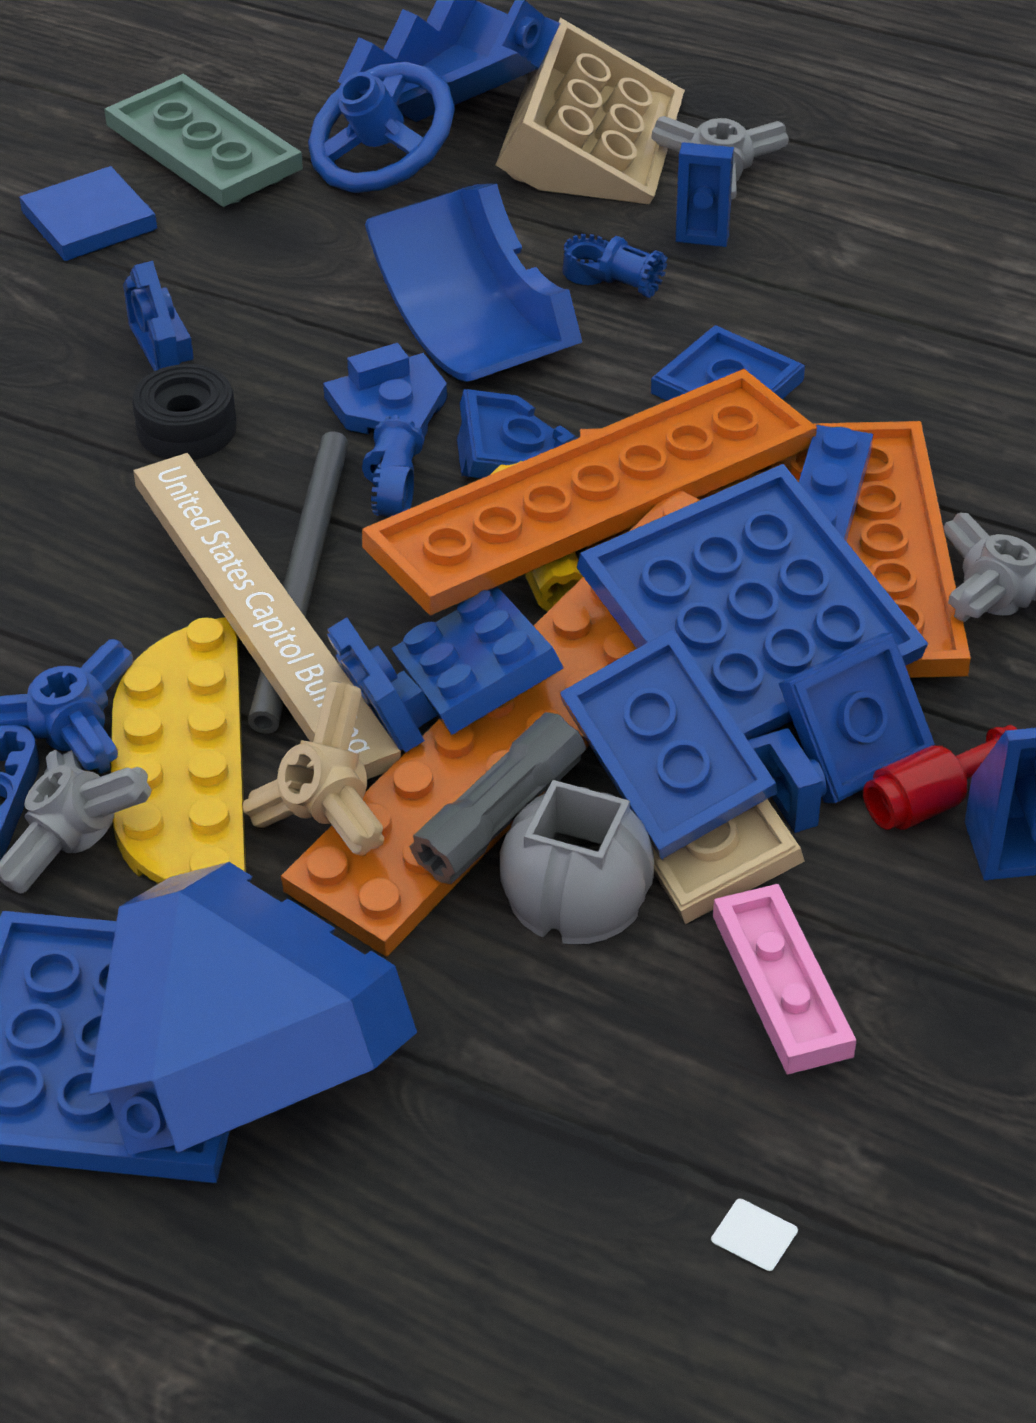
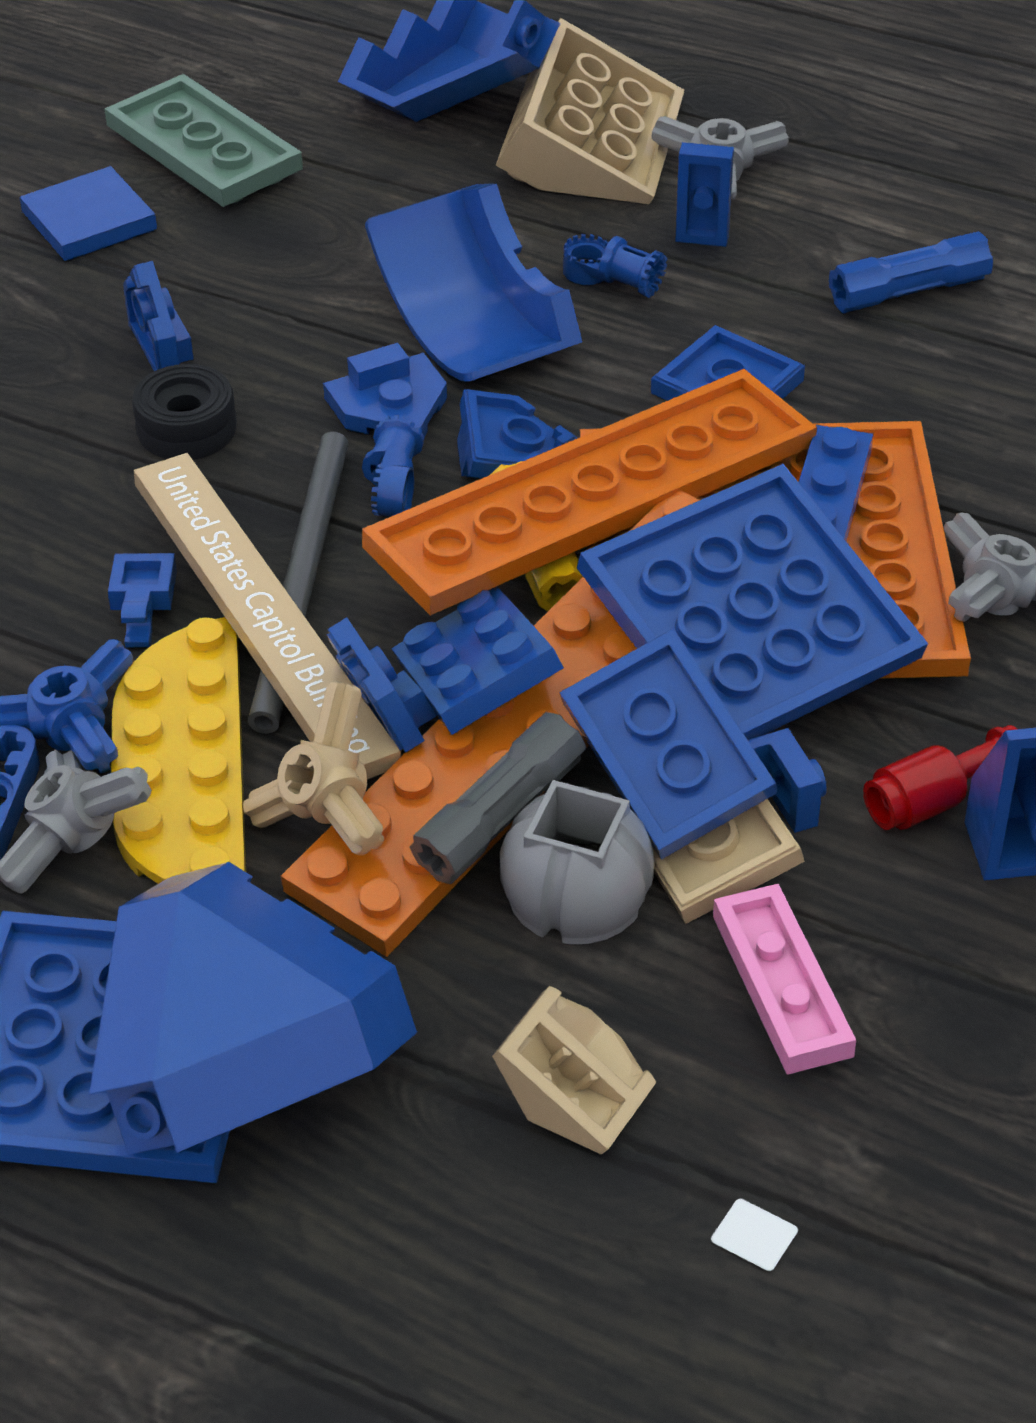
(137, 588): none -> blue plate
(374, 119): blue piece -> none
(572, 1072): none -> tan slope
(857, 714): blue tile -> none
(879, 279): none -> blue axle

